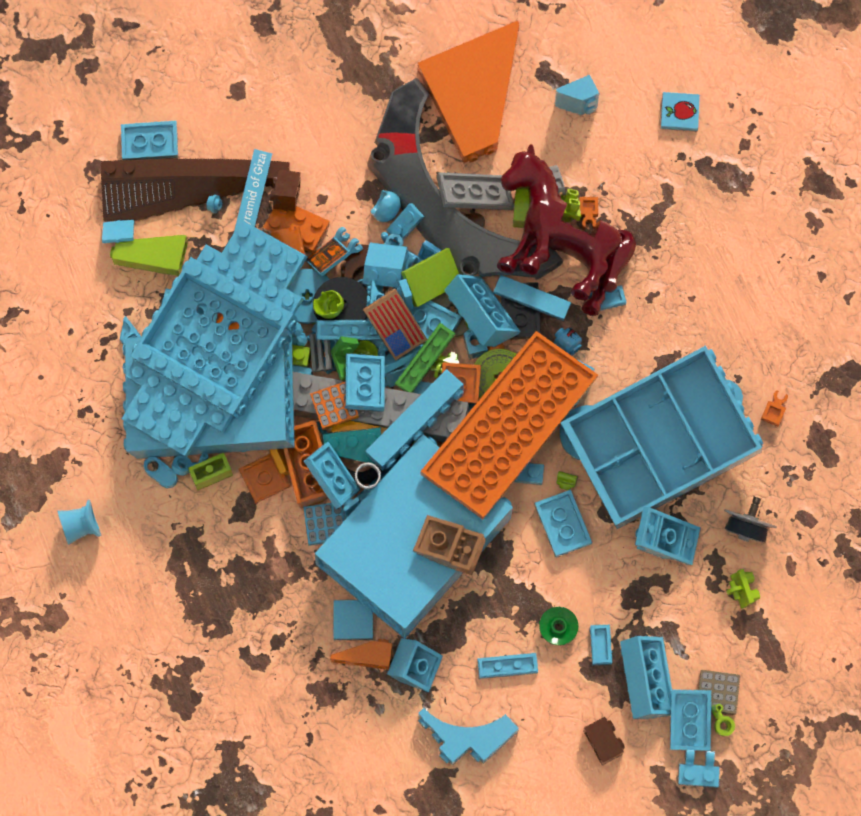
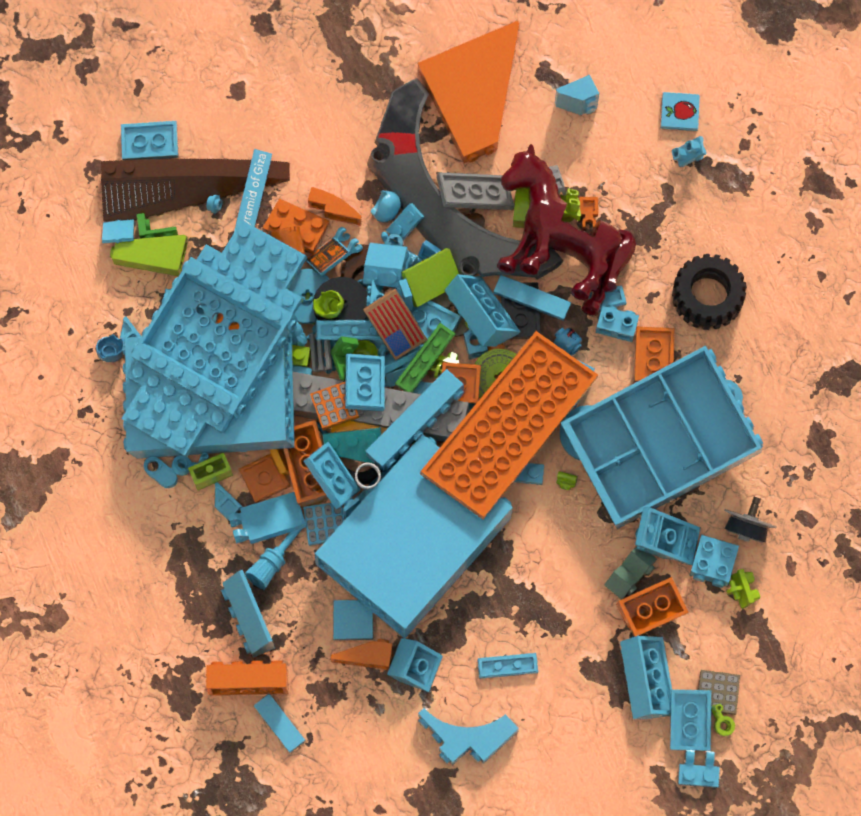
(79, 523): medium azure hat -> none
(110, 348): none -> dark azure hair
(146, 232): none -> bright green bracket
(225, 502): none -> medium azure tile
(247, 678): none -> orange brick
(248, 615): none -> medium azure slope
(268, 519): none -> medium azure tile
(269, 563): none -> medium azure piece
(279, 723): none -> medium azure tile
(286, 190): reddish brown brick -> none
(333, 207): none -> orange slope
(449, 544): medium nougat slope -> none
(561, 616): green dish -> none
(563, 523): medium azure plate -> none
(601, 644): medium azure tile -> none
(603, 740): reddish brown brick -> none
(617, 323): none -> medium azure brick
(628, 575): none -> sand green brick
(652, 350): none -> orange plate
(652, 607): none -> orange slope
(689, 152): none -> medium azure hips
(714, 561): none -> medium azure brick
(715, 269): none -> black tyre
(774, 411): orange plate -> none

